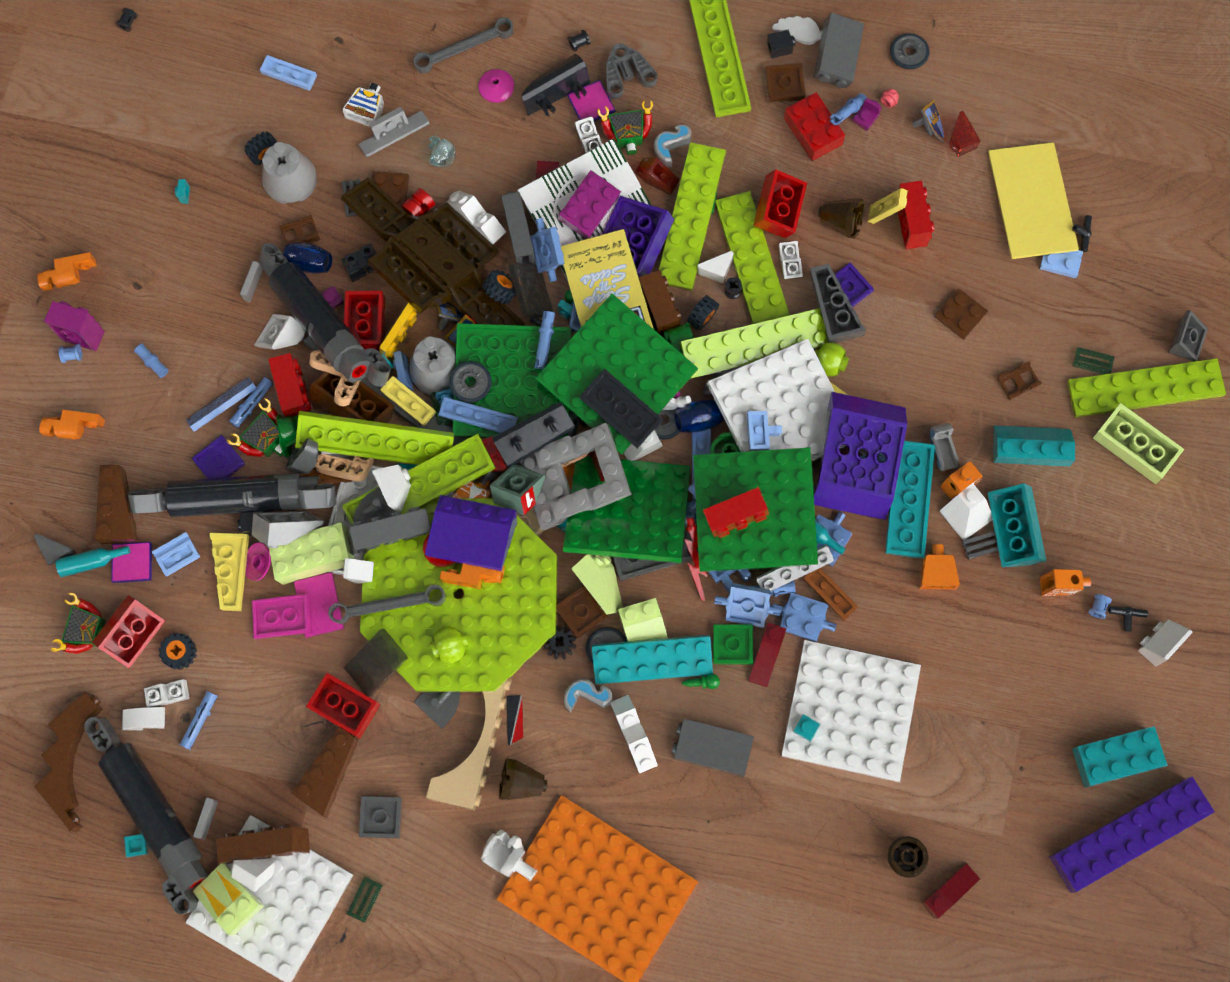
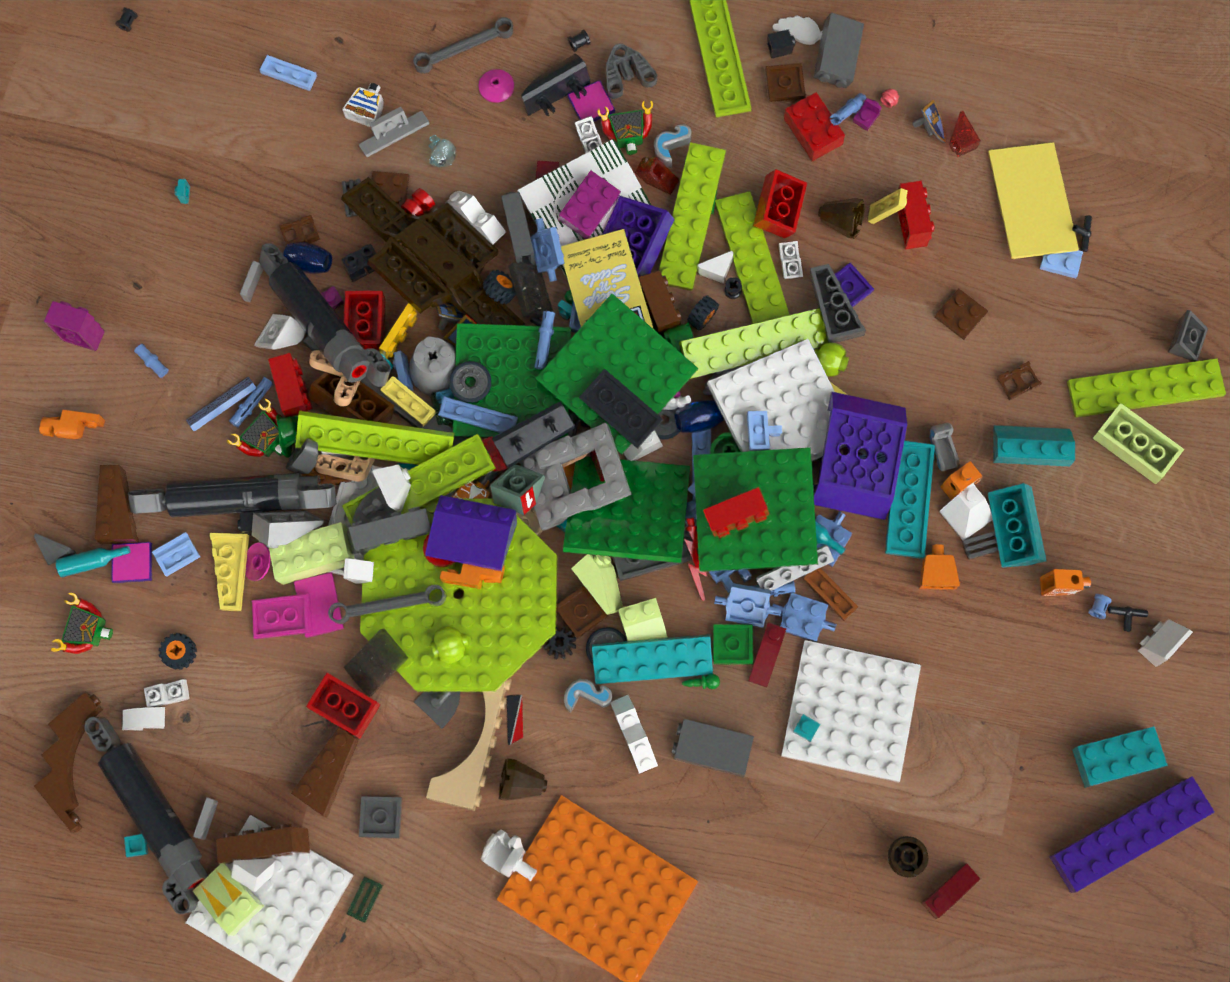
(65, 271): orange plate -> none
(70, 353): medium blue bush -> none
(128, 631): red brick -> none
(198, 720): medium blue pin -> none
(218, 459): dark purple tile -> none
(258, 146): black wheel -> none
(287, 174): light grey cone -> none
(905, 60): dark grey wheel -> none
(1097, 369): clear green tile -> none

